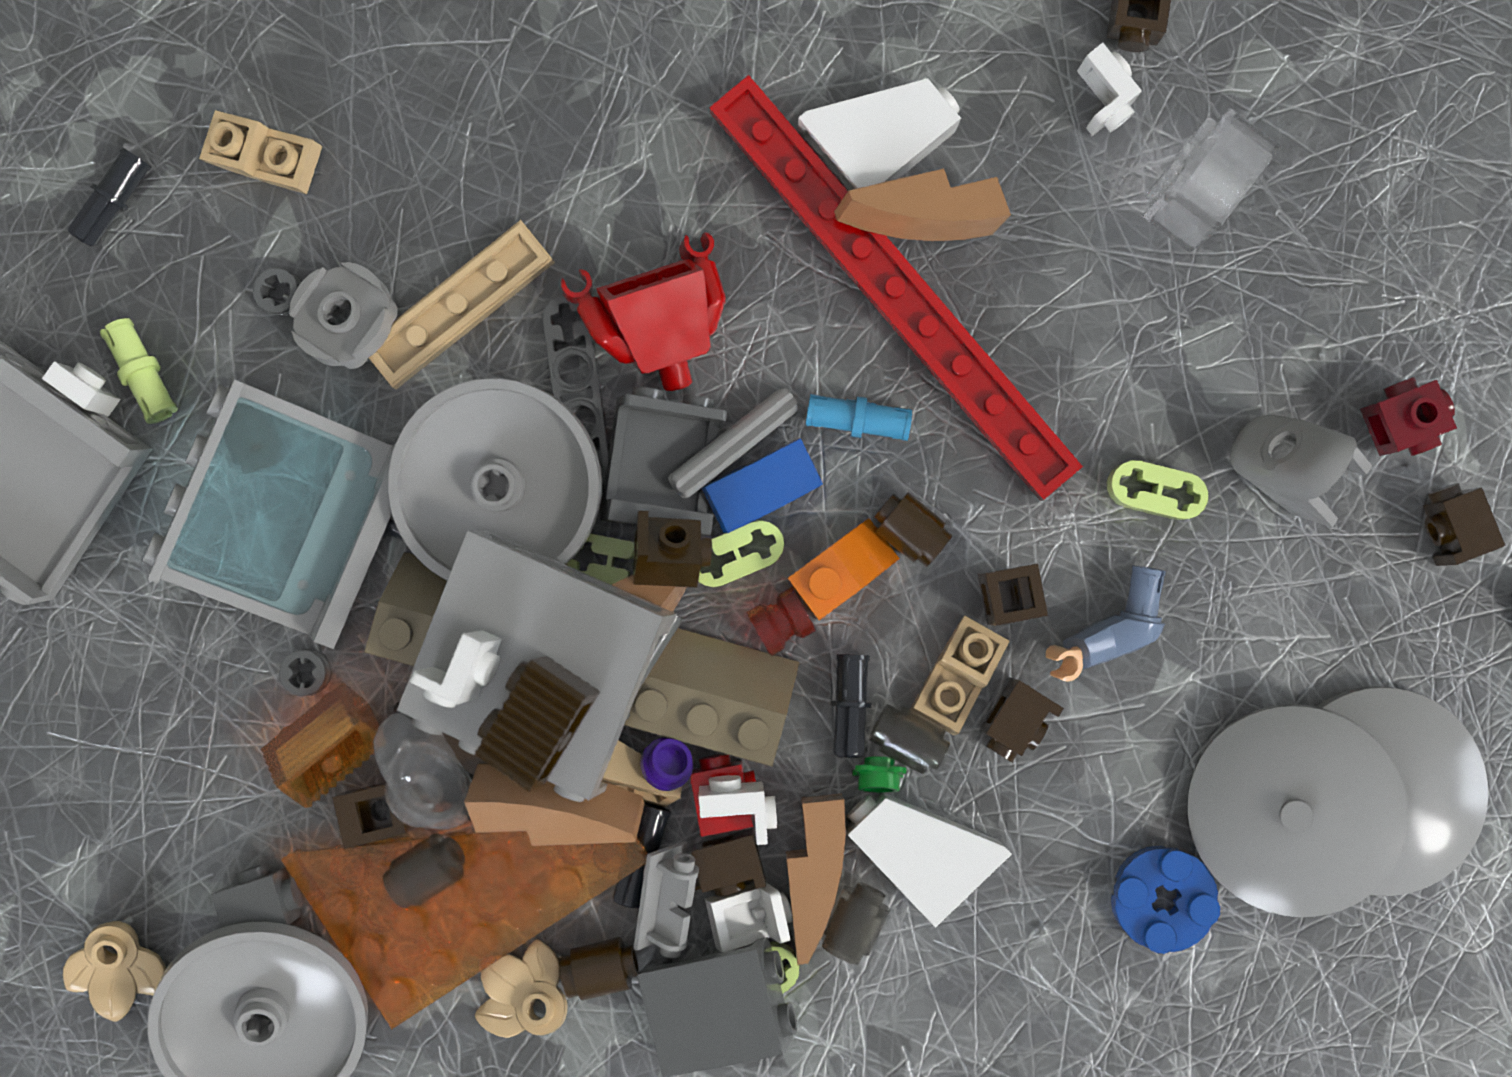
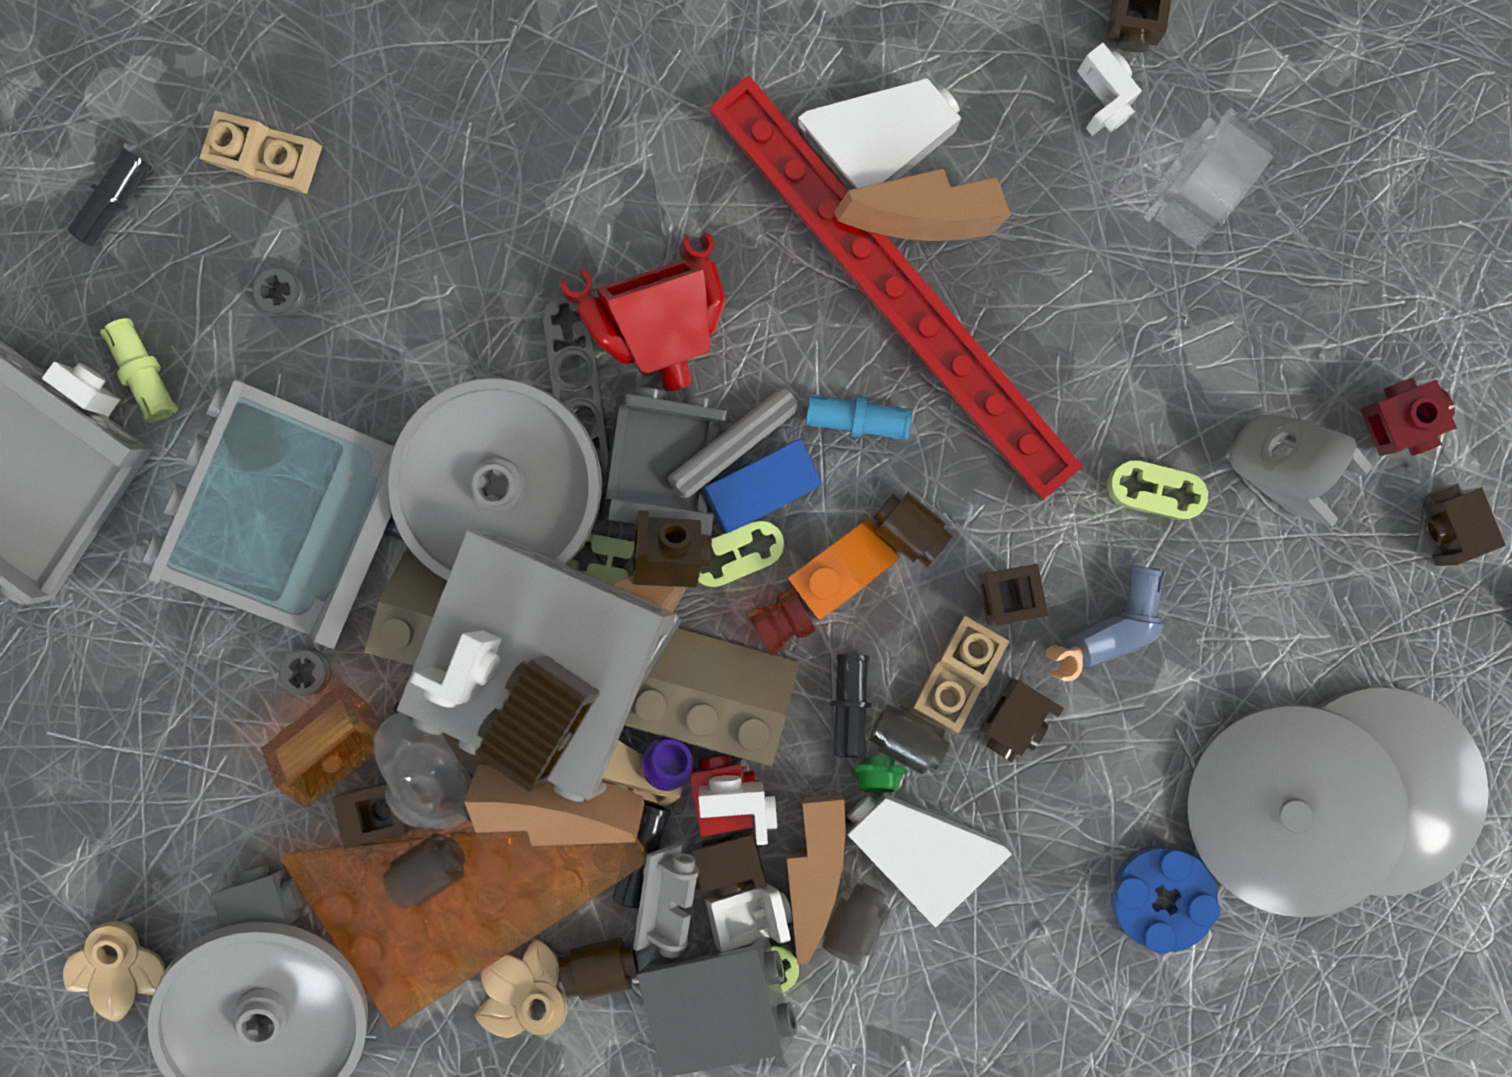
(360, 334): light grey plate -> none
(460, 303): tan tile -> none

